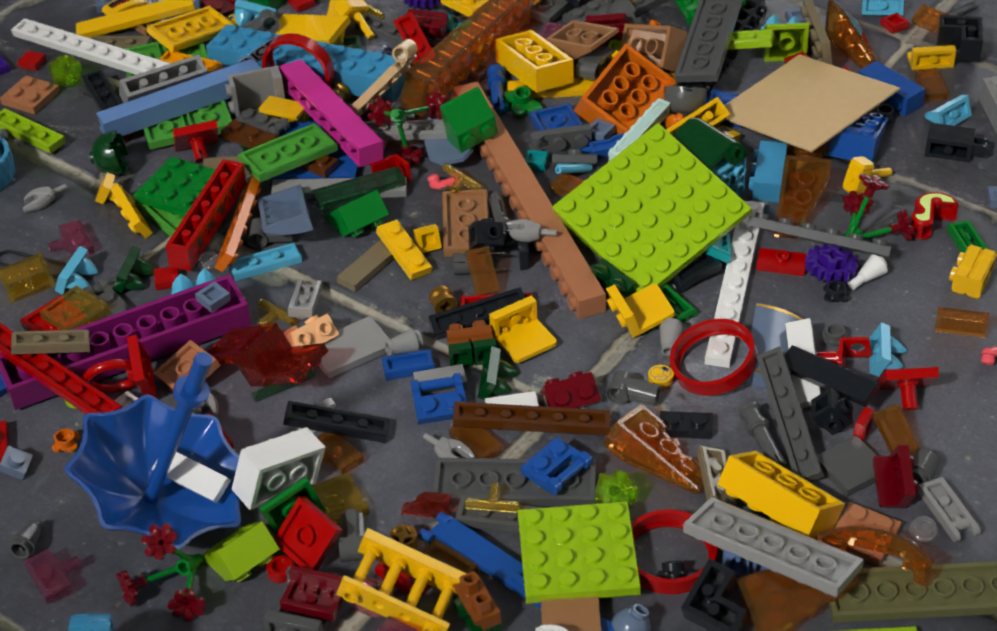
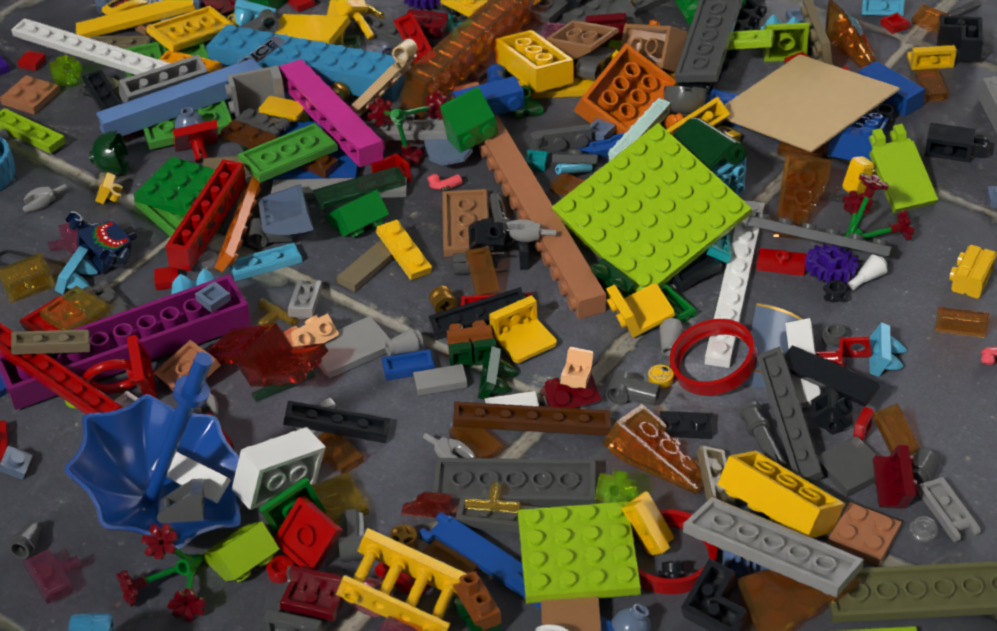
(65, 440): orange plate -> none
(105, 241): none -> dark blue torso
(130, 211): yellow plate -> none
(131, 265): dark green tile -> none
(183, 503): none -> dark grey tile
(188, 117): none -> sand blue brick
(305, 43): red piece -> none
(427, 238): yellow tile -> none
(437, 406): blue plate -> none
(460, 178): clear yellow piece -> none
(501, 95): none -> blue brick
(553, 459): blue plate -> none
(555, 117): blue tile -> none
(577, 368): none -> light nougat bracket
(648, 524): none -> yellow panel
(767, 171): dark azure brick -> none
(884, 541): clear orange windscreen -> none
(902, 169): none -> lime tile
(907, 381): red tile -> none
(930, 206): red animal -> none
(951, 112): medium azure tile -> none
(962, 239): green tile -> none

